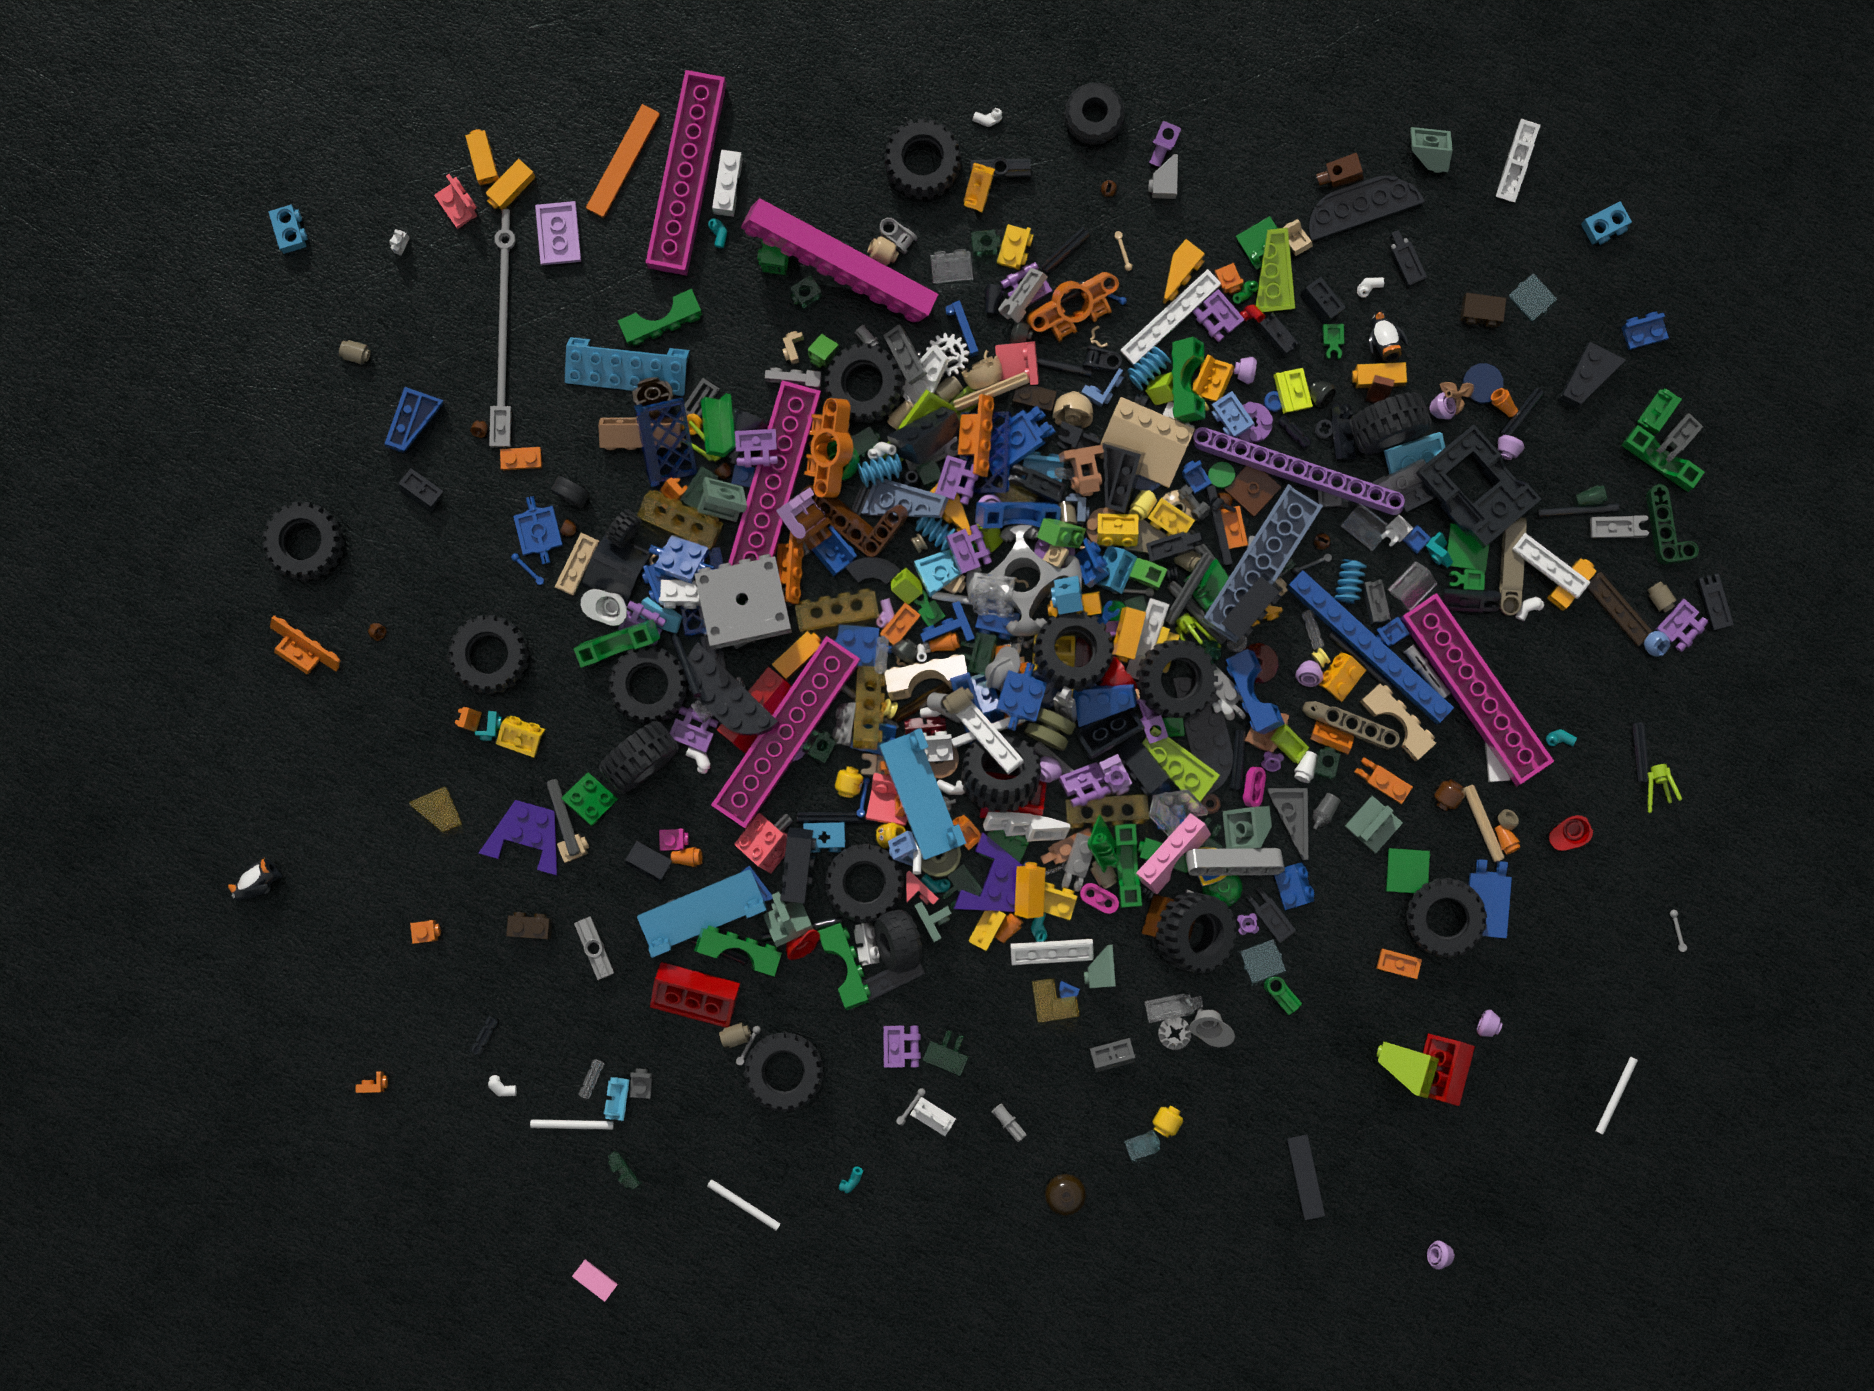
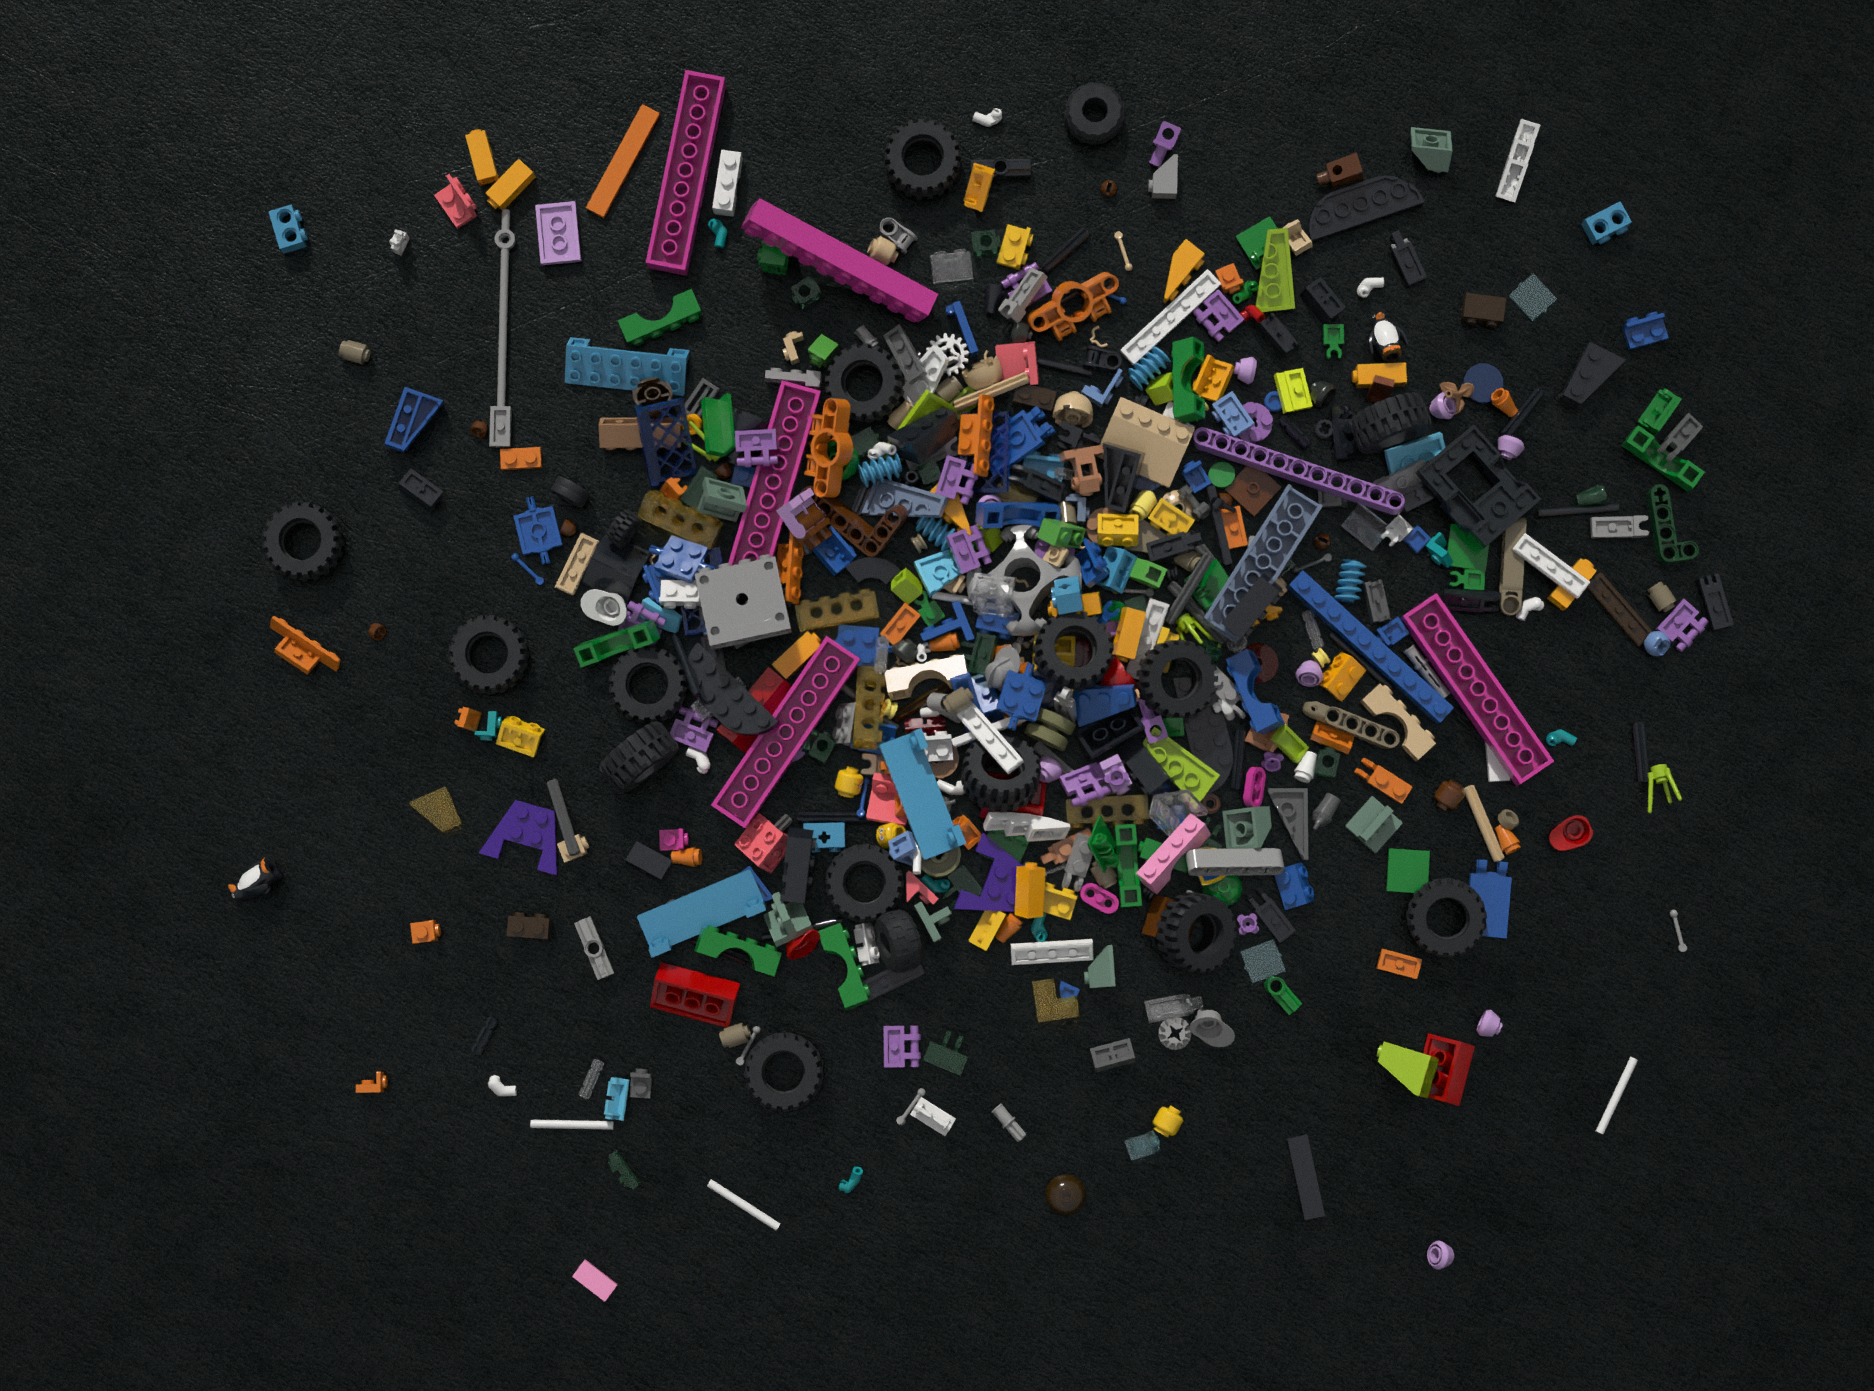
(589, 799): green hinge -> none
(887, 613): lavender arm -> none
(1413, 585): clear panel -> none

